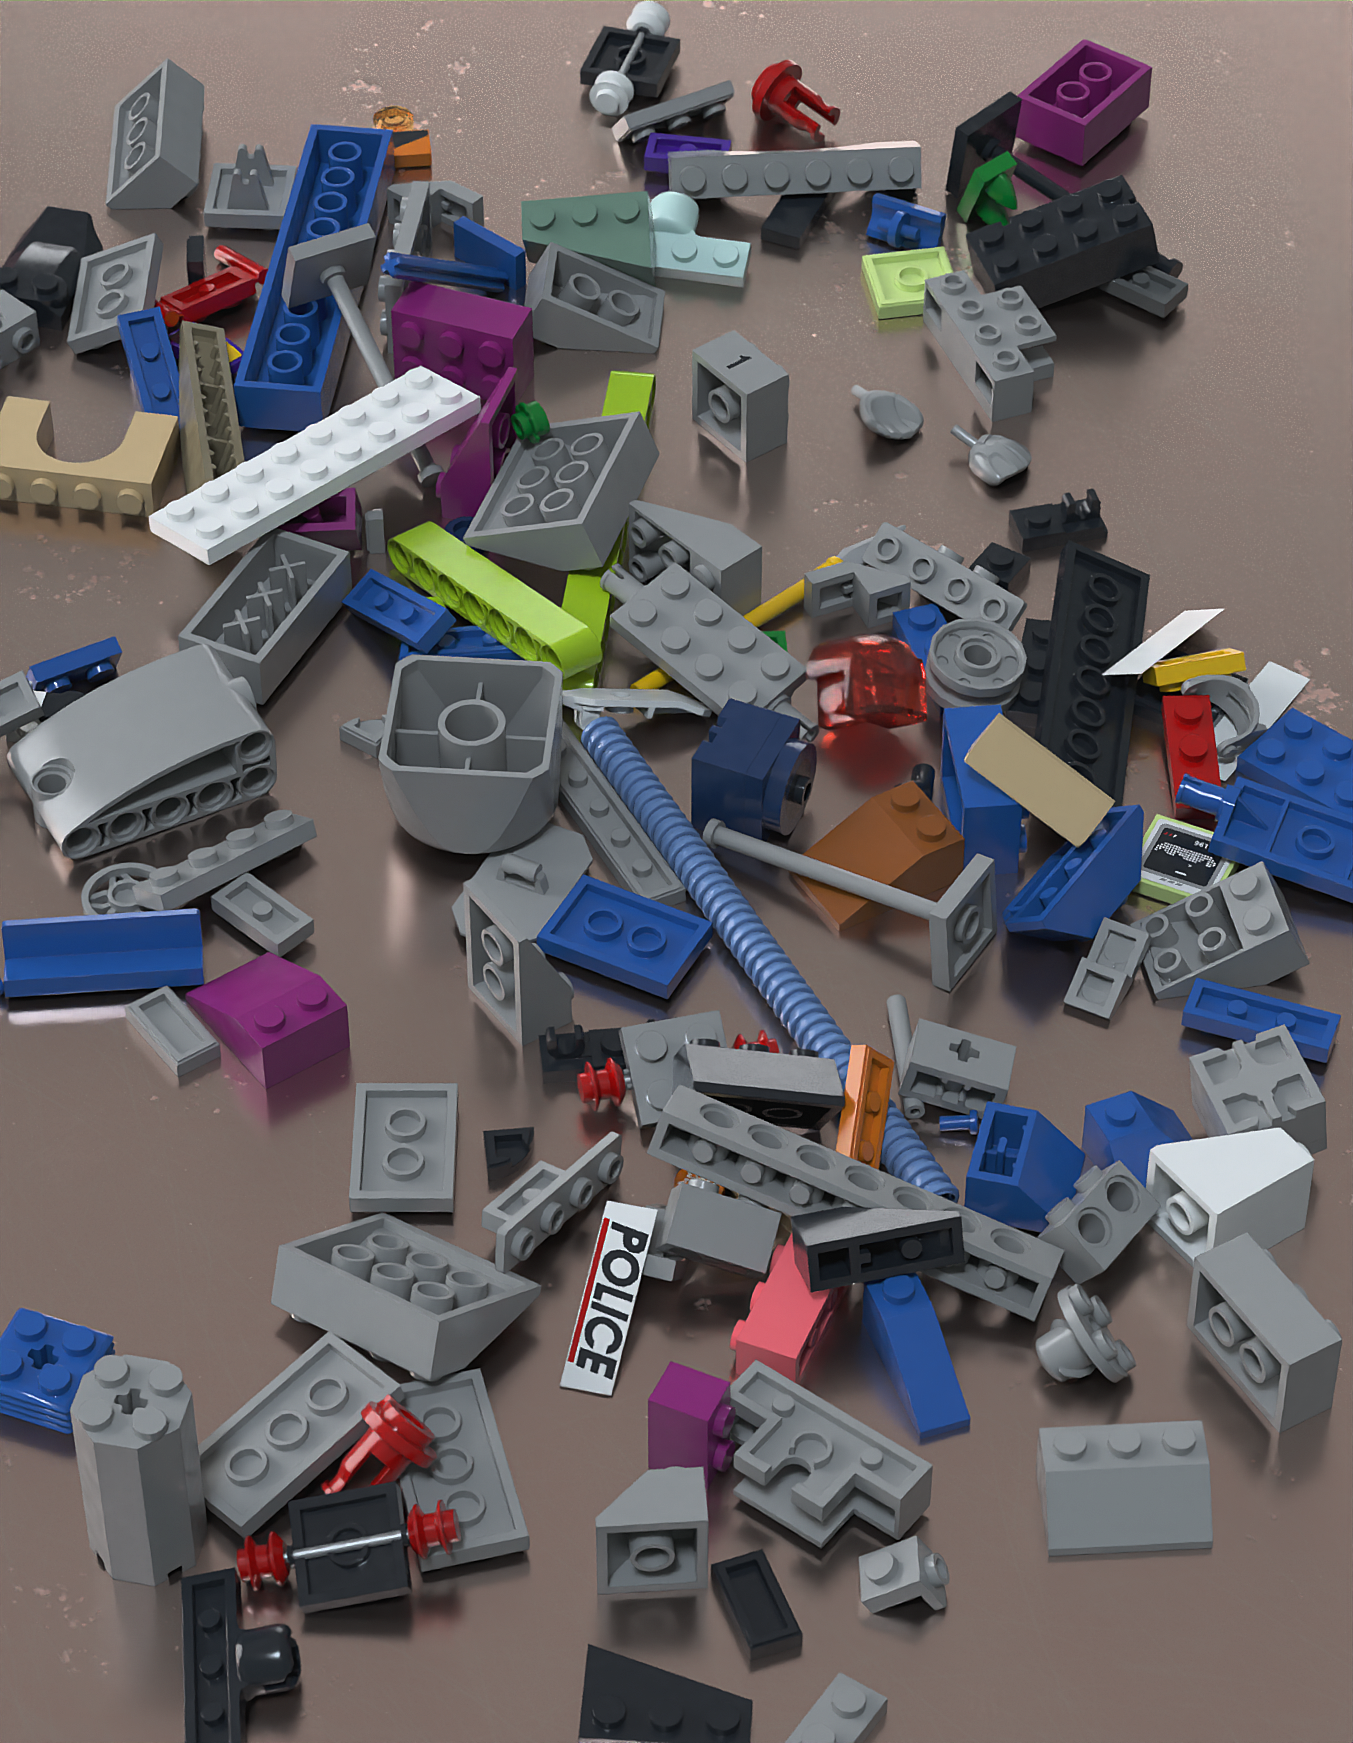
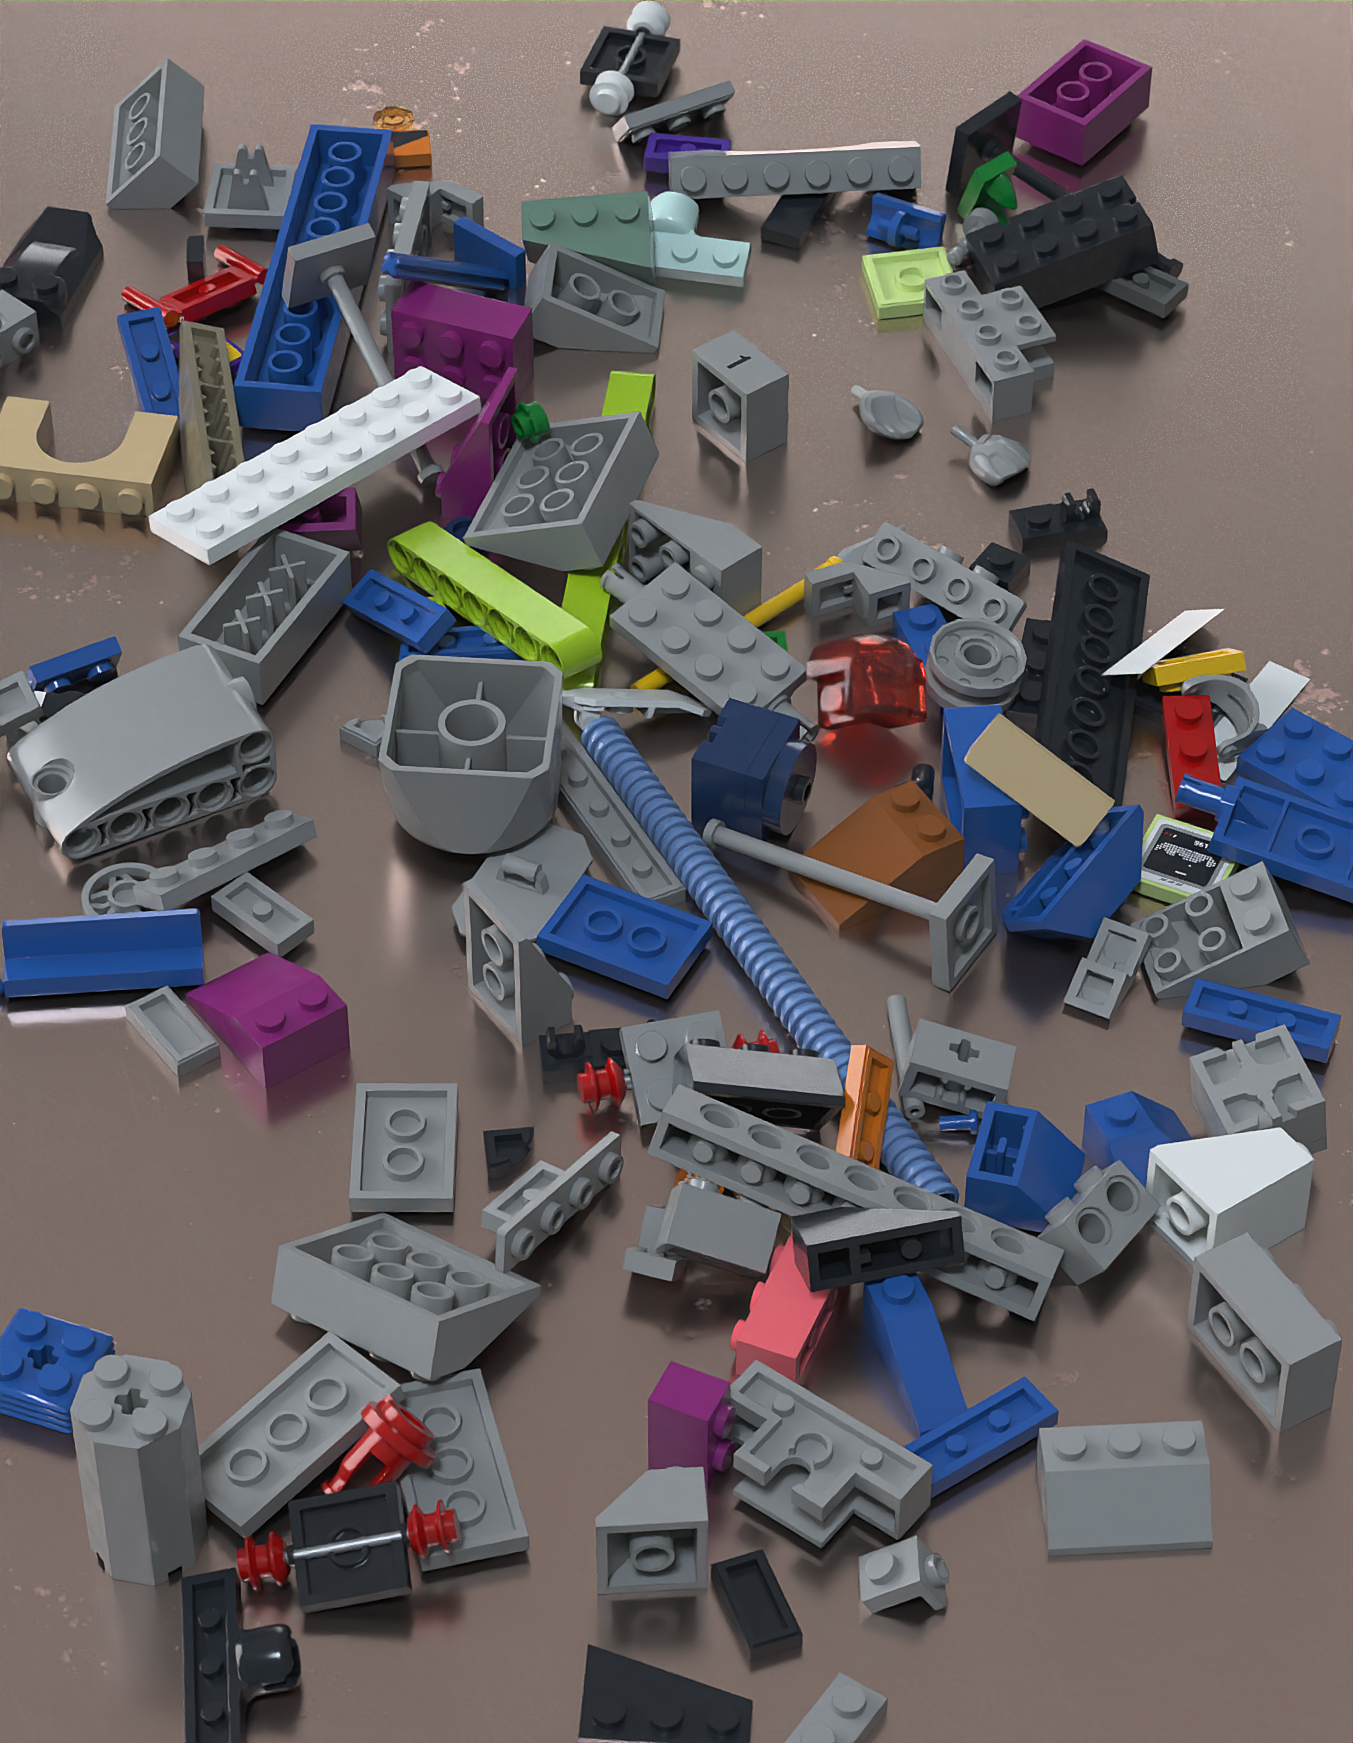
(113, 285): light grey plate -> none
(375, 531): light grey tile -> none
(608, 1298): sticker -> none
(781, 92): red piece -> none
(975, 220): none -> light grey piece
(984, 1433): none -> blue plate
(1082, 1340): light grey plate -> none

